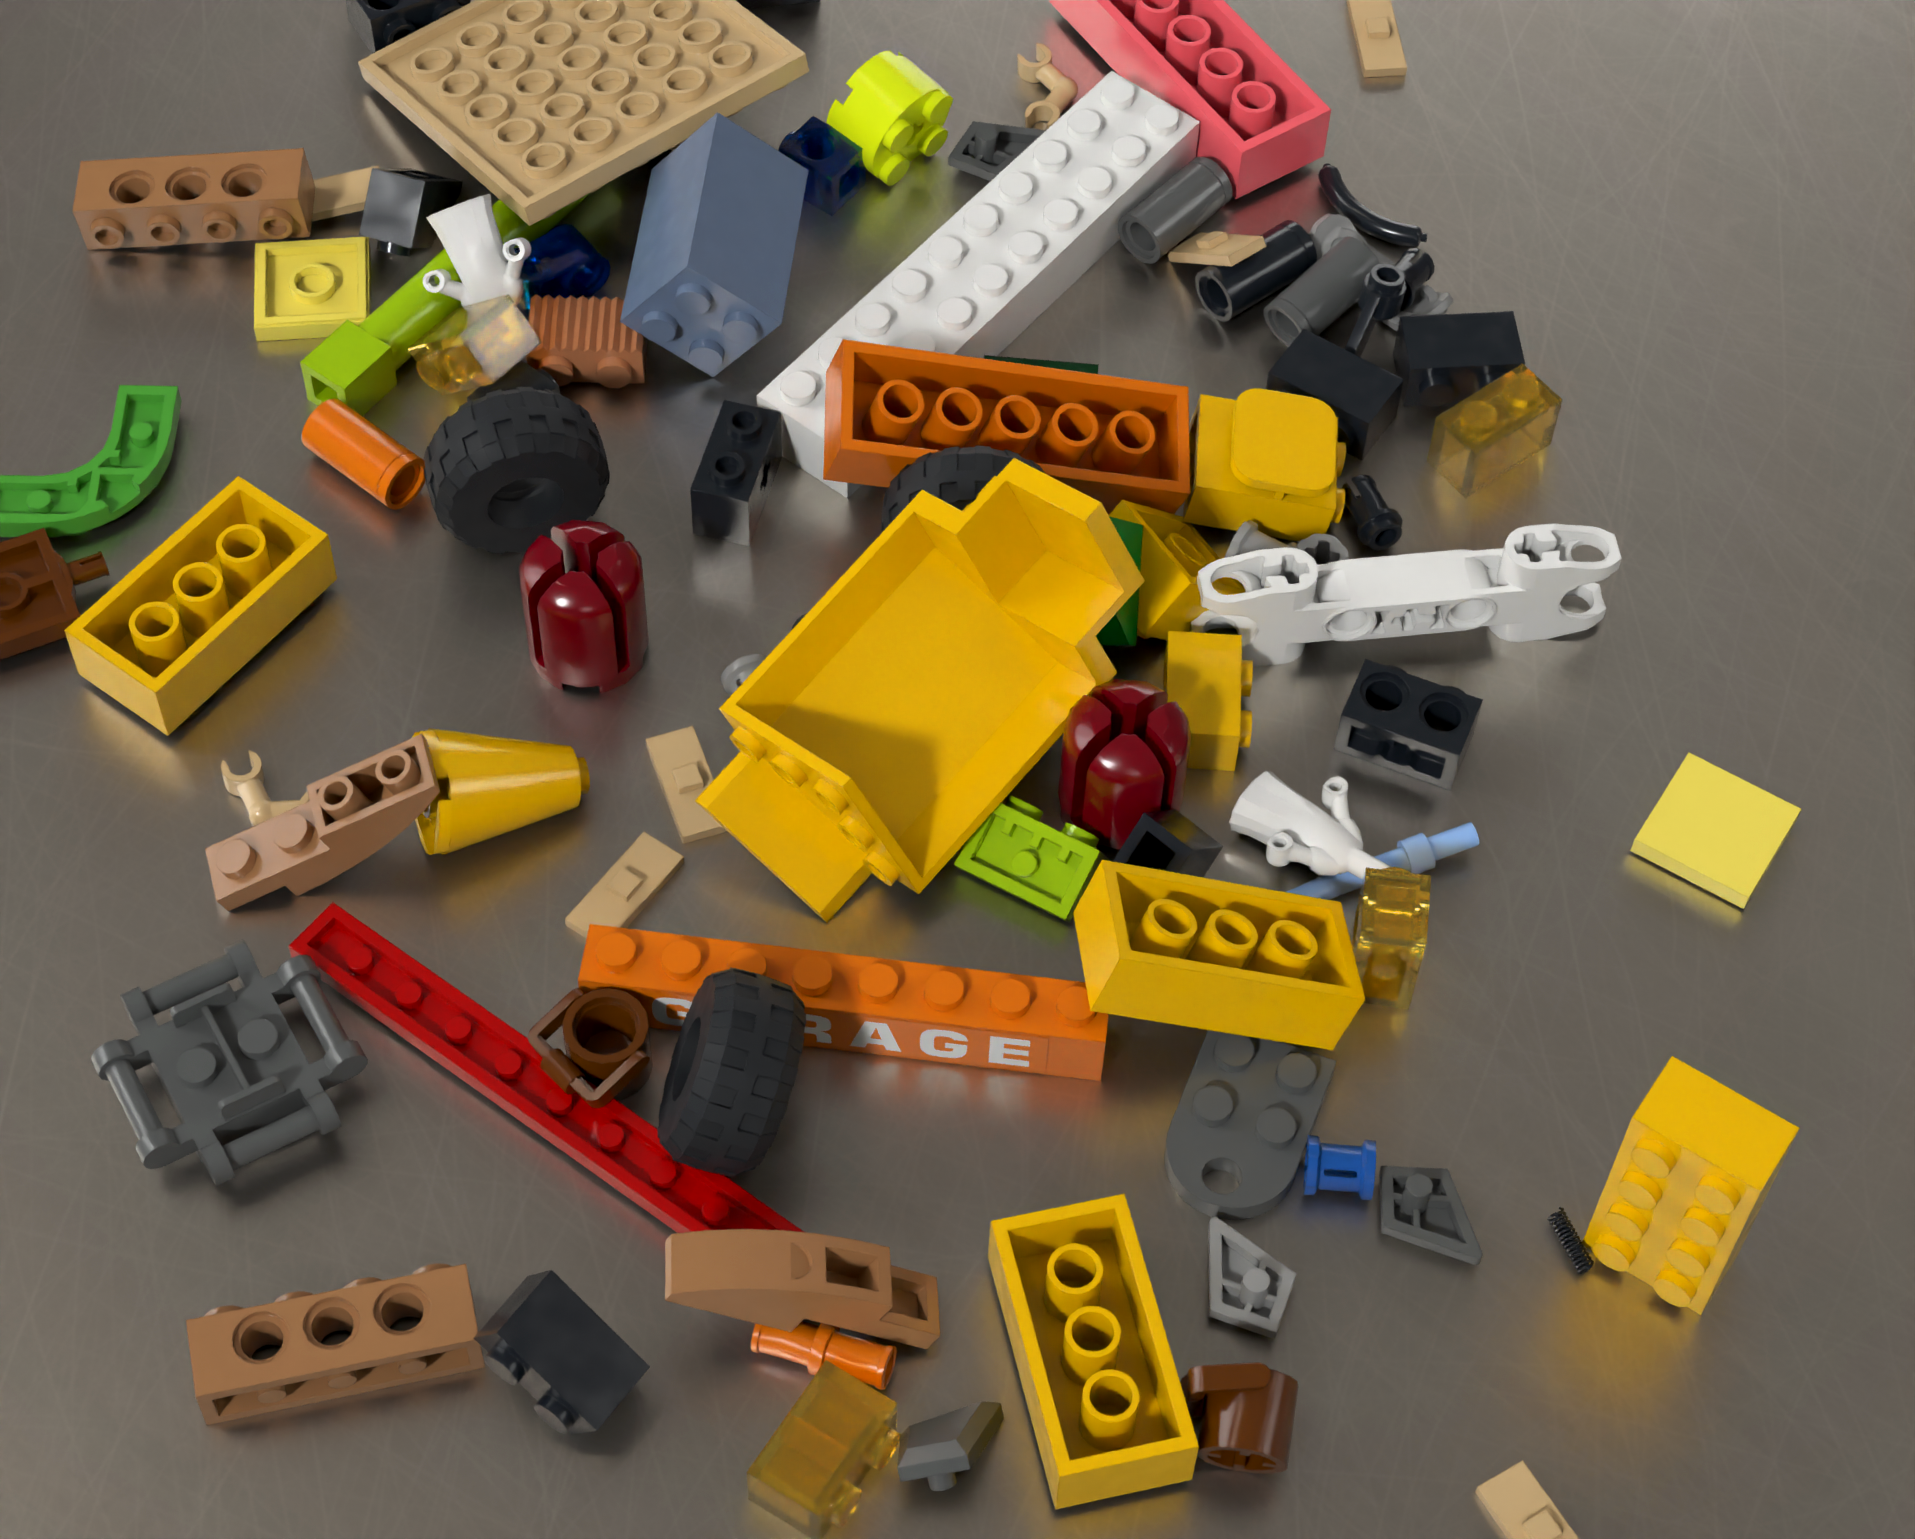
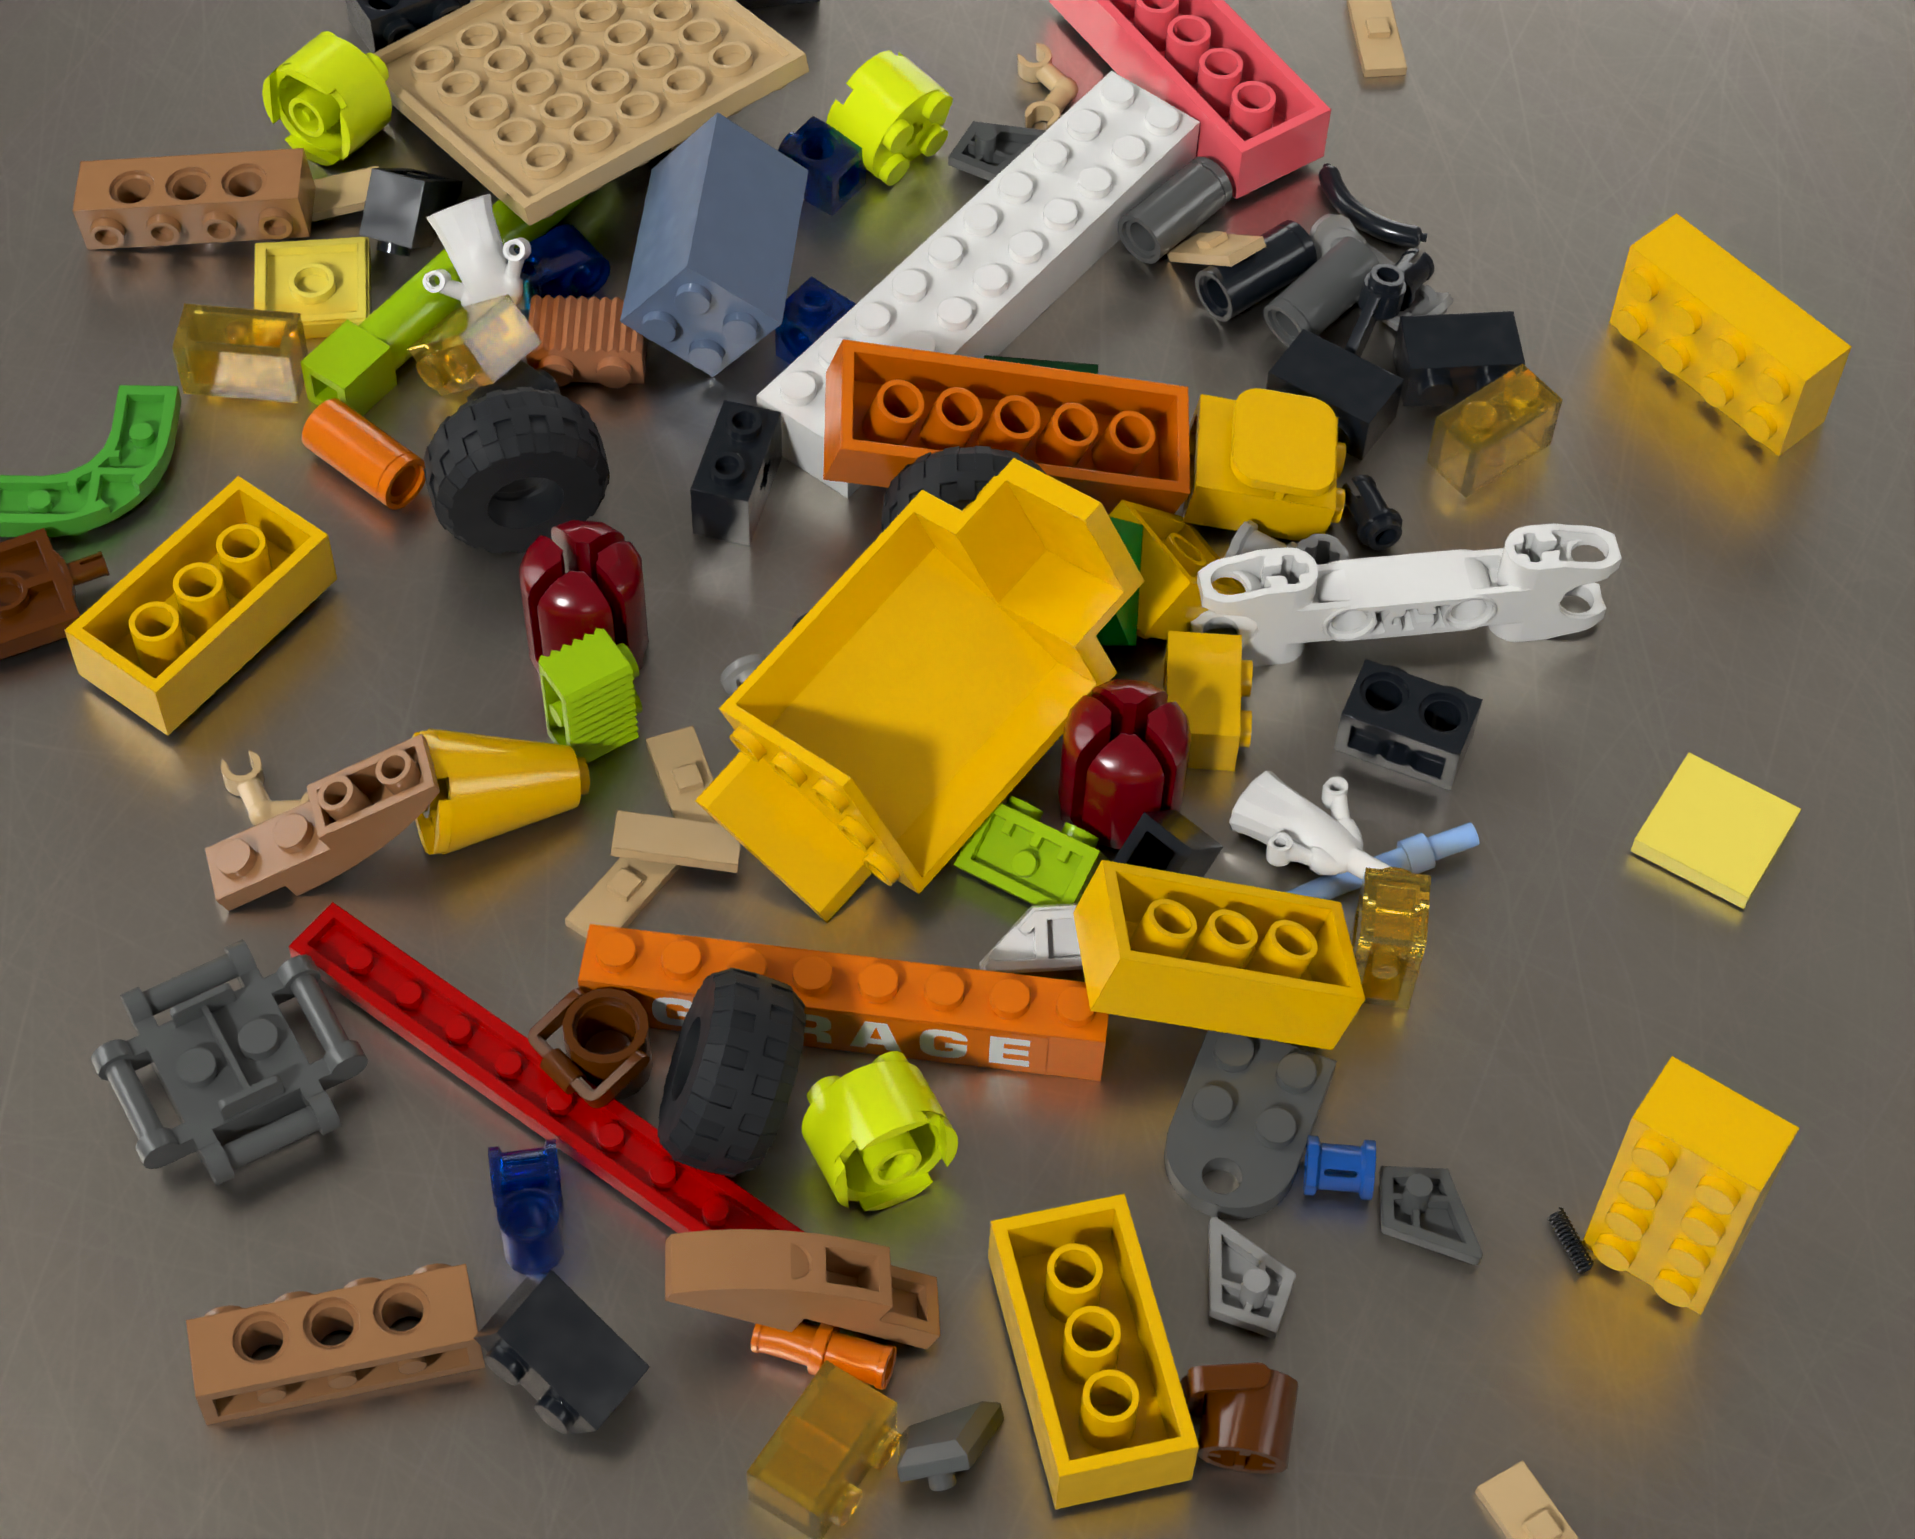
(240, 353): none -> clear yellow brick
(329, 98): none -> neon yellow brick
(528, 1196): none -> clear blue piece
(590, 695): none -> lime brick
(674, 841): none -> tan piece
(807, 317): none -> clear blue brick
(877, 1132): none -> neon yellow brick
(1038, 943): none -> white tile
(1728, 334): none -> yellow brick

